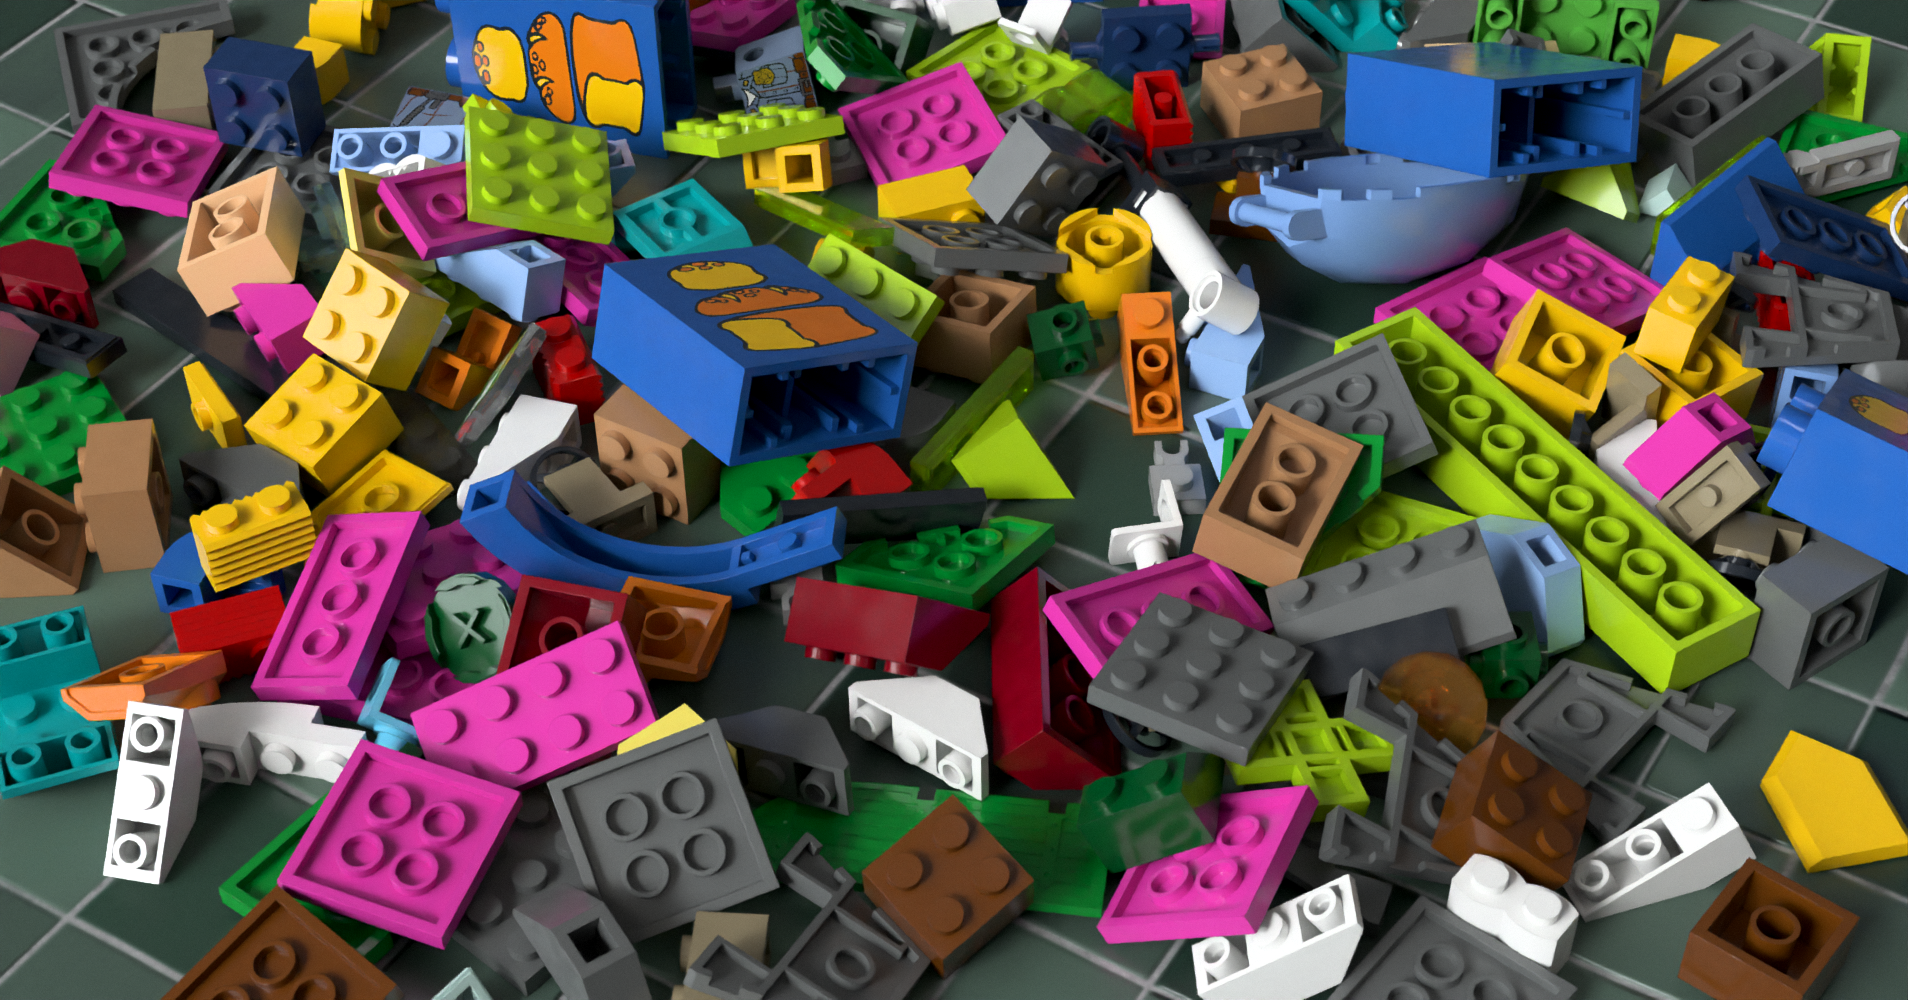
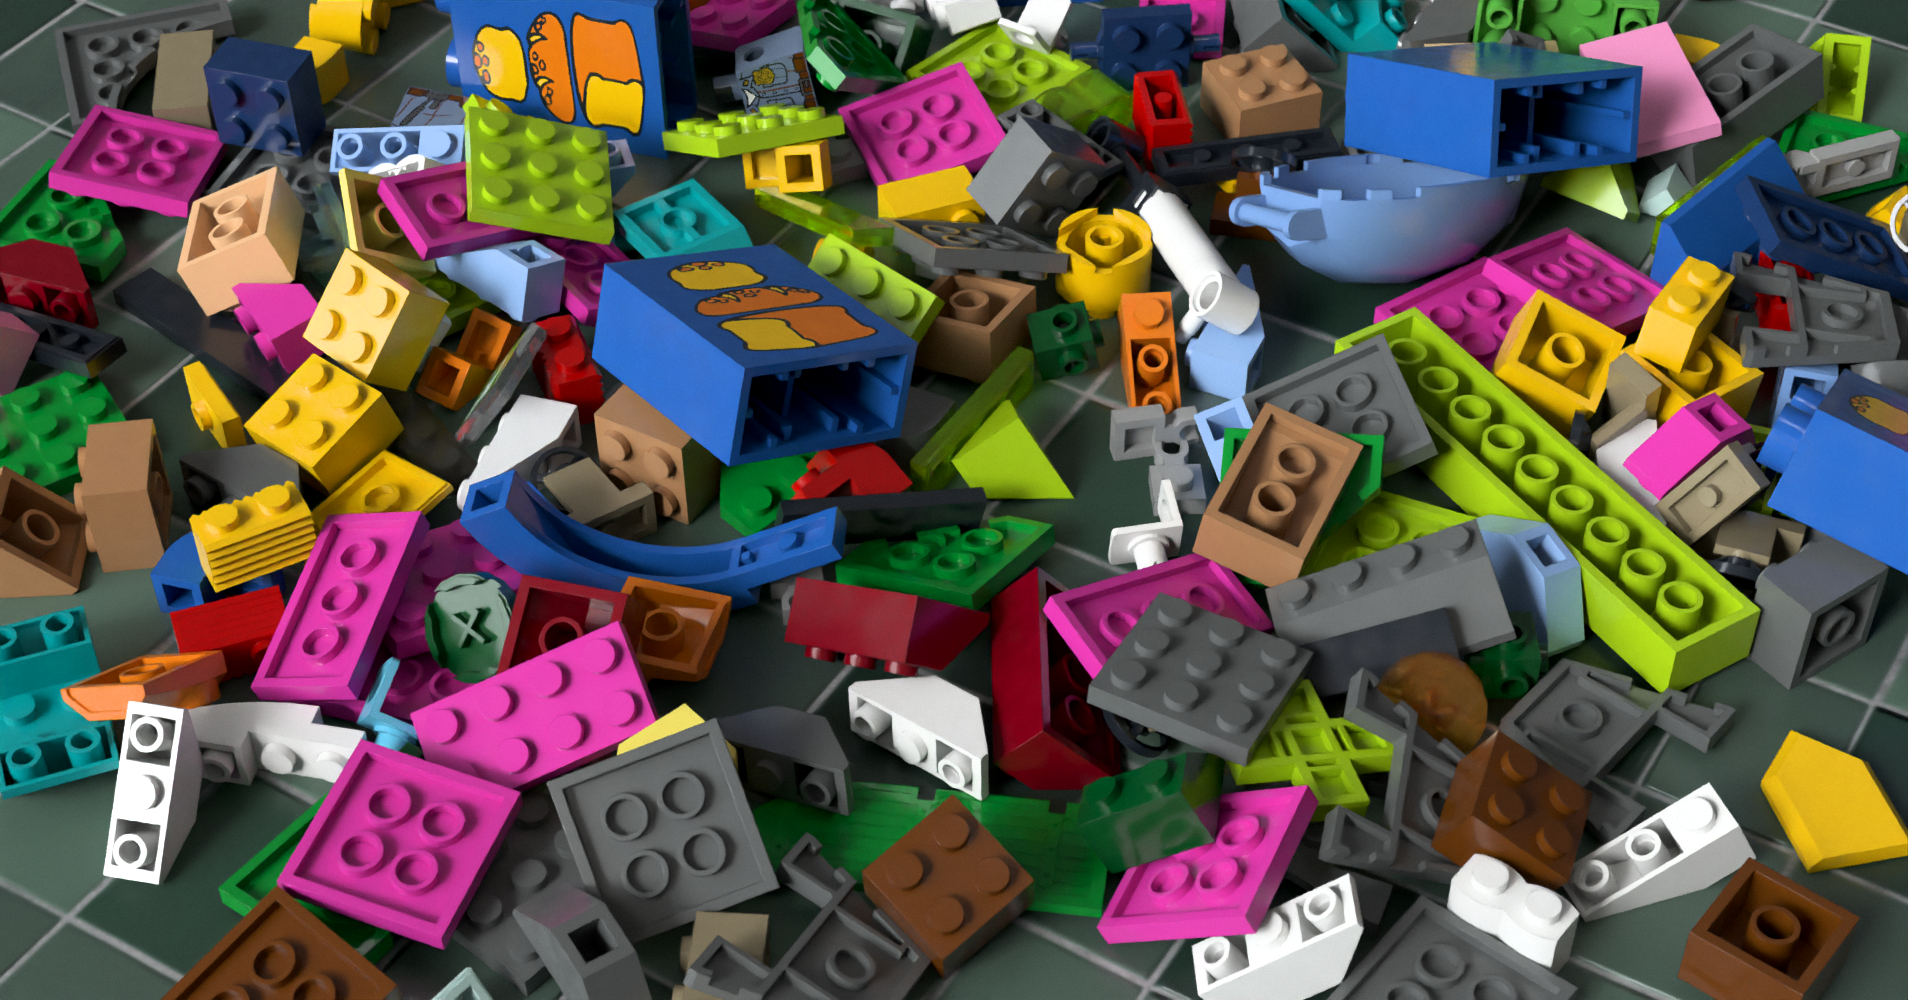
(1137, 428): none -> light grey plate
(1672, 99): none -> bright pink tile

